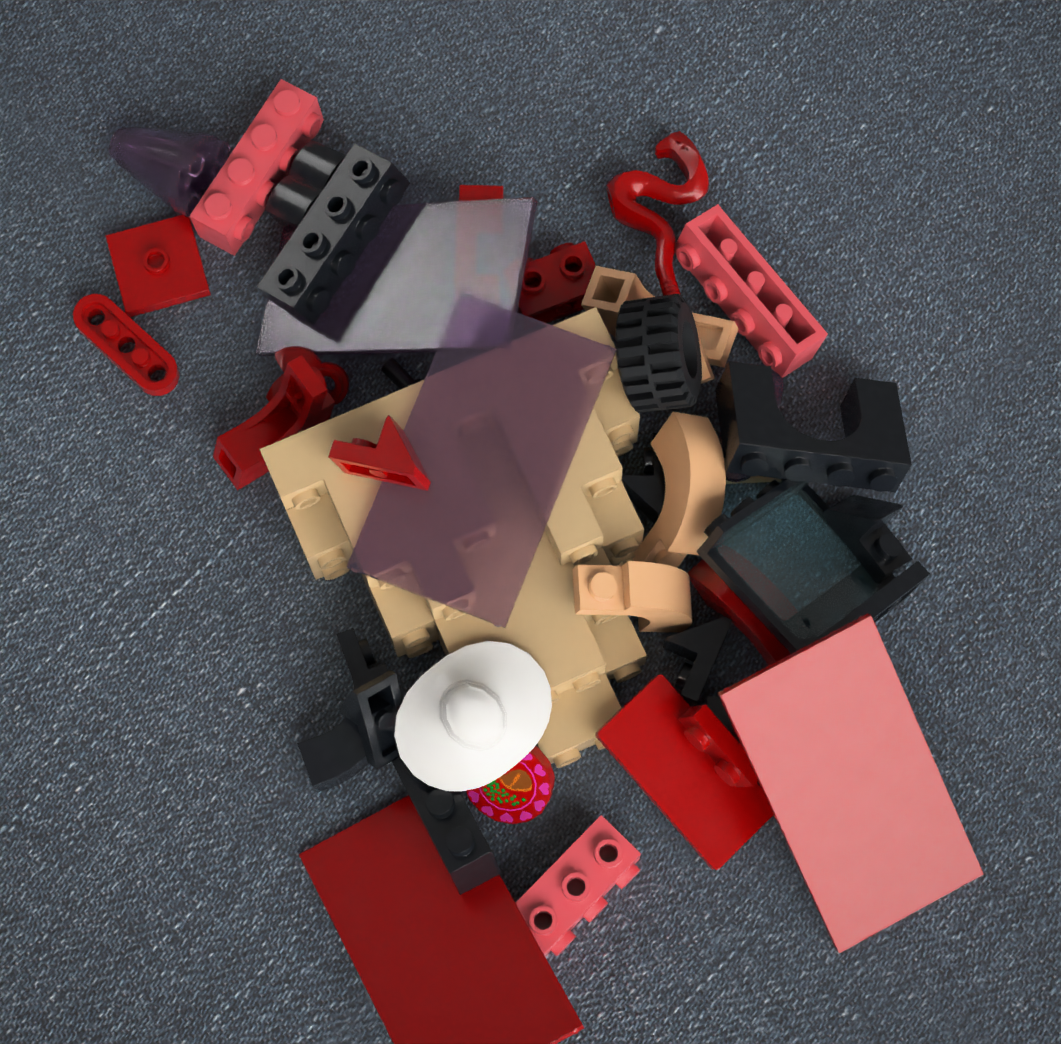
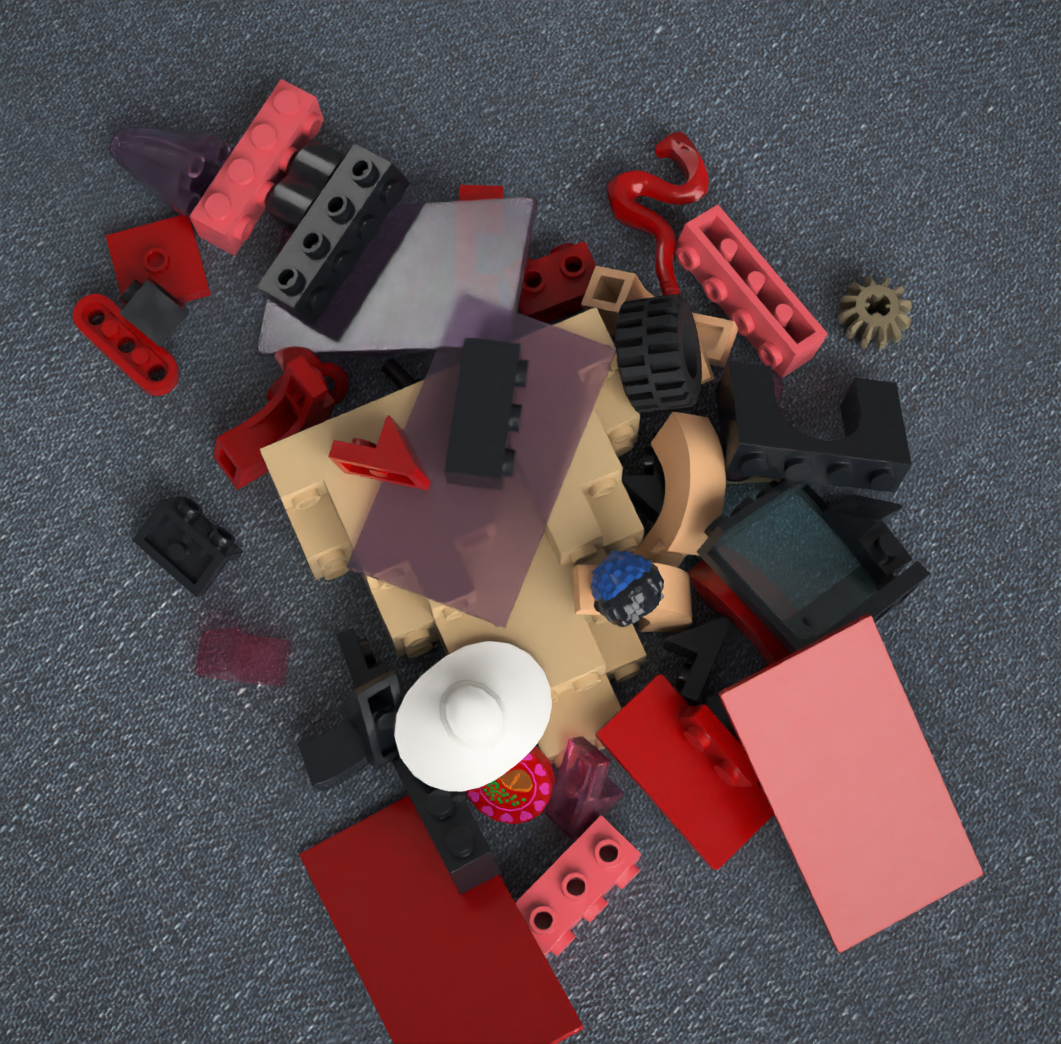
(152, 310): none -> black brick
(187, 543): none -> black bracket
(242, 657): none -> clear pink slope
(485, 414): none -> black brick
(581, 788): none -> clear pink slope
(626, 587): none -> piece
(874, 298): none -> dark tan gear

